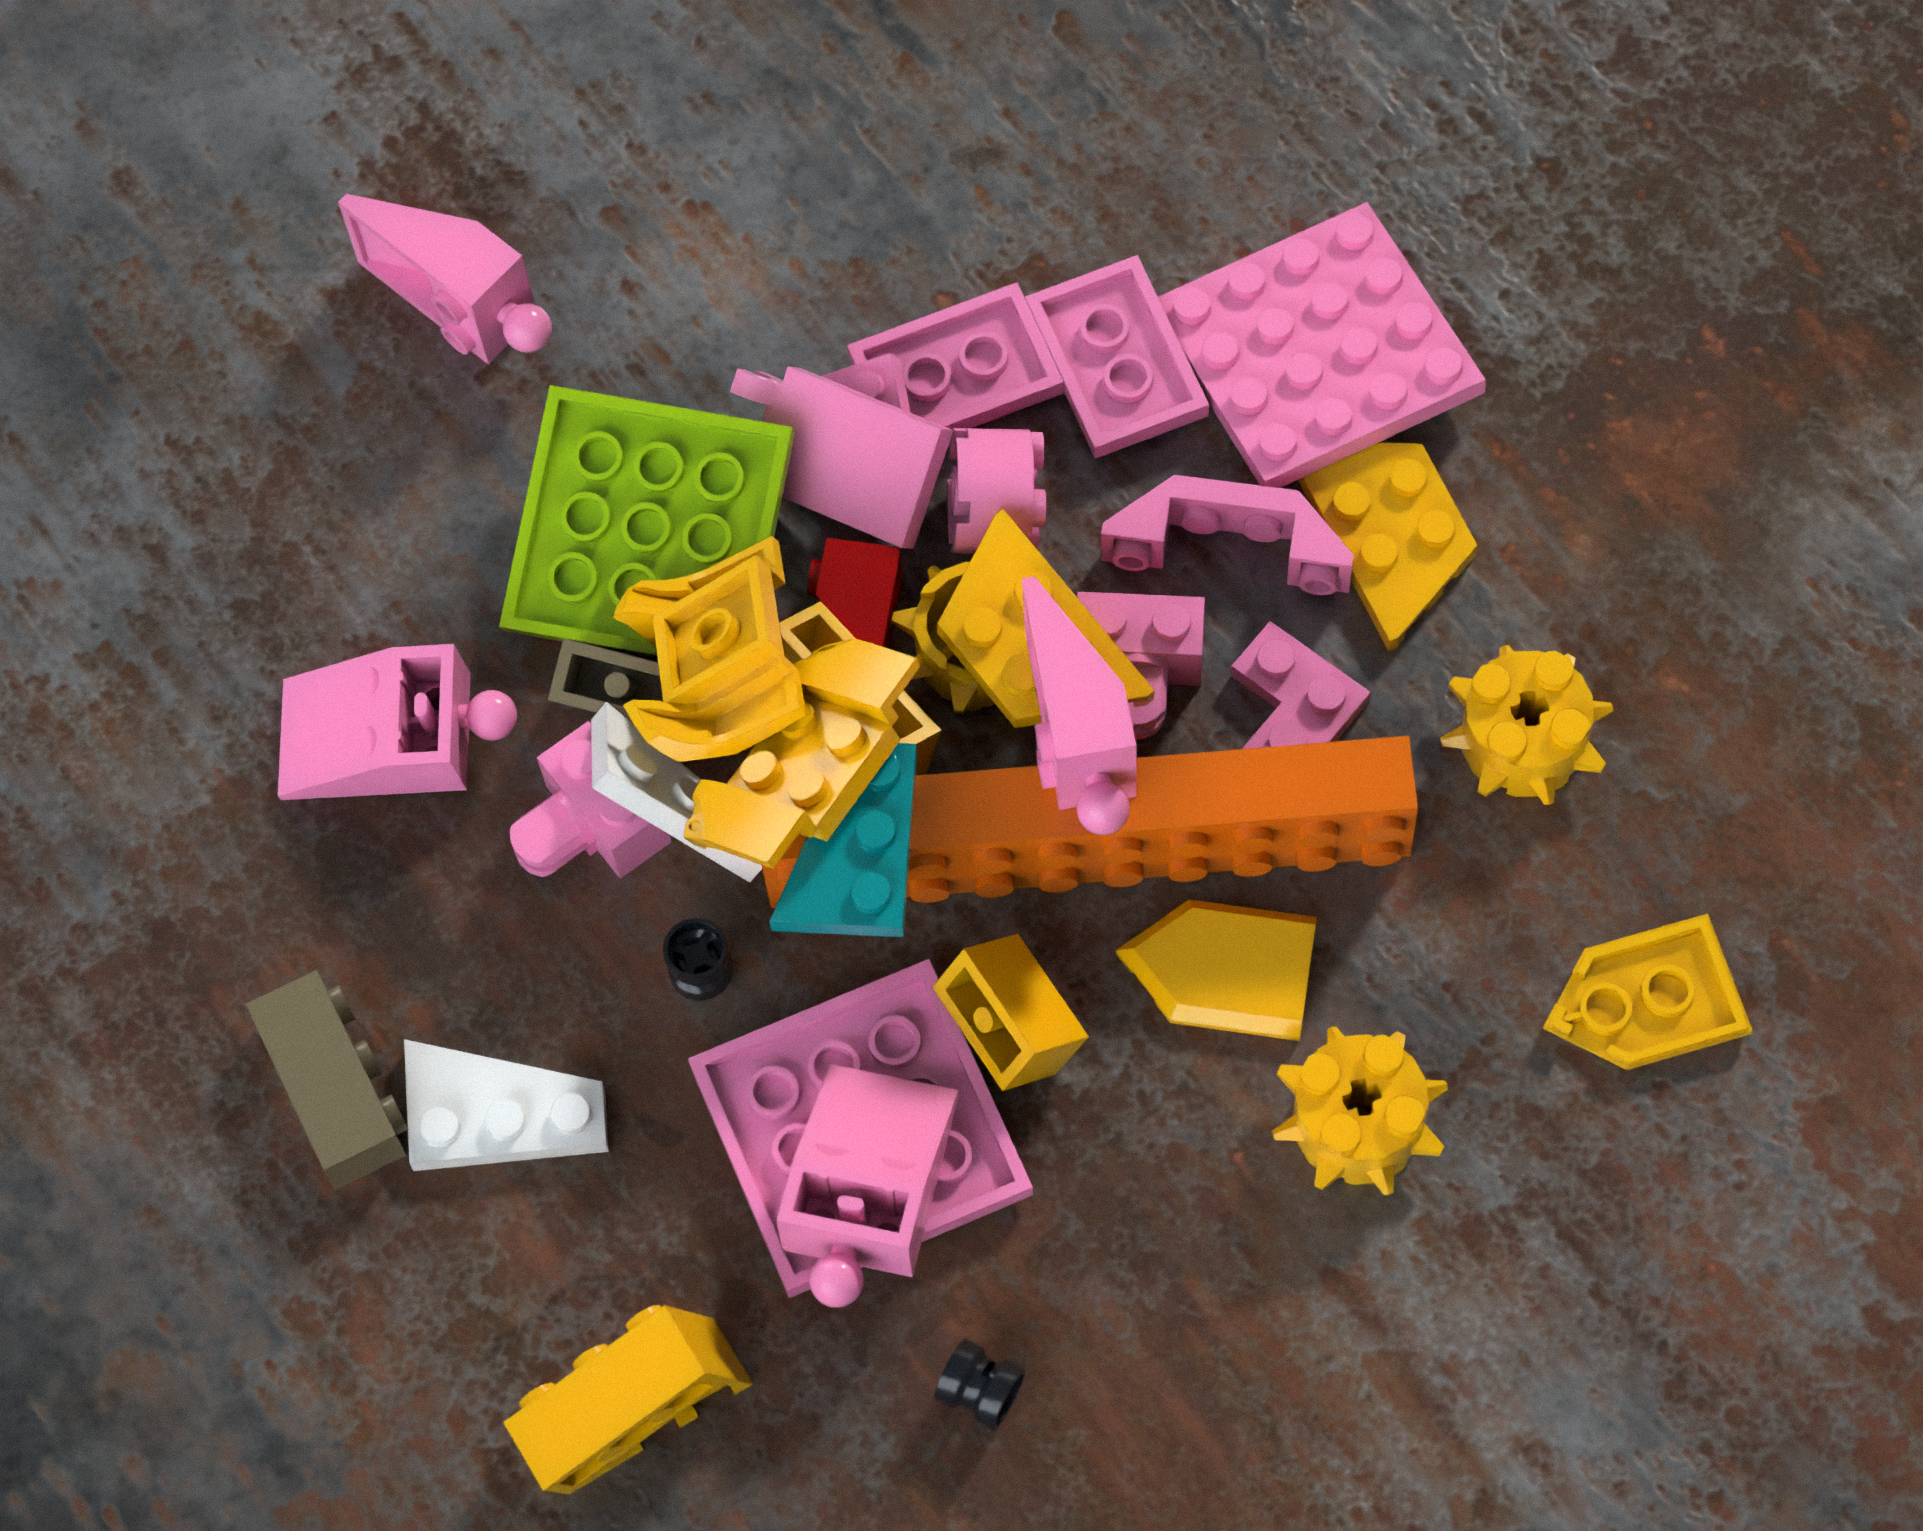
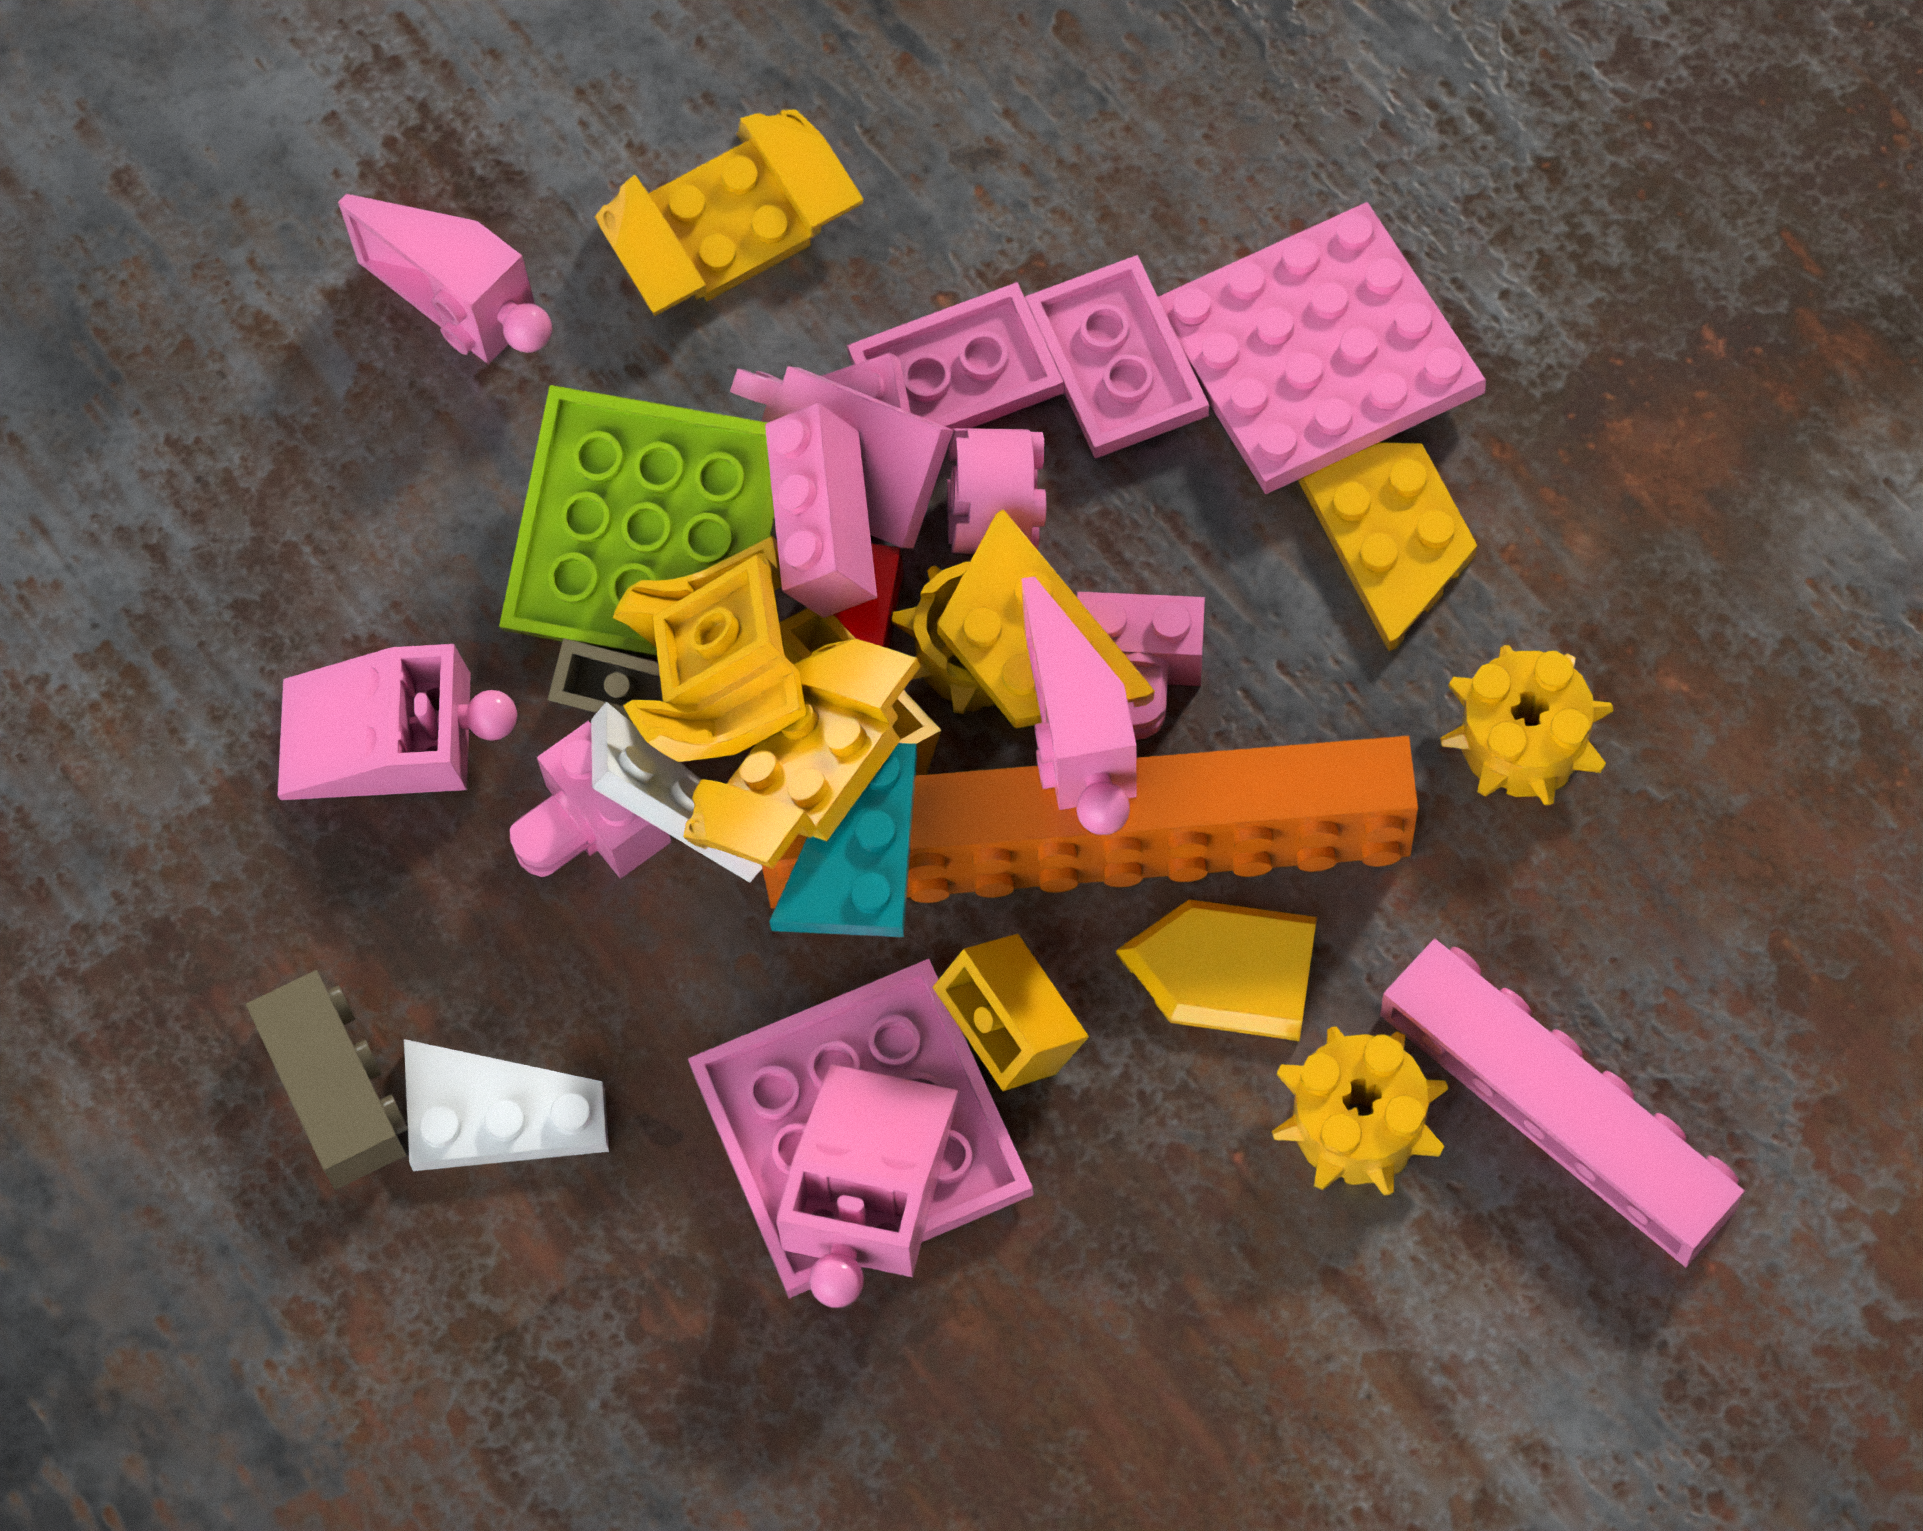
(623, 1396): yellow wedge -> none
(692, 947): black wheel -> none
(729, 212): none -> yellow piece
(820, 510): none -> bright pink brick
(979, 1384): black wheel -> none
(1140, 531): bright pink slope -> none
(1309, 693): bright pink plate -> none
(1562, 1101): none -> bright pink brick
(1651, 996): yellow tile -> none

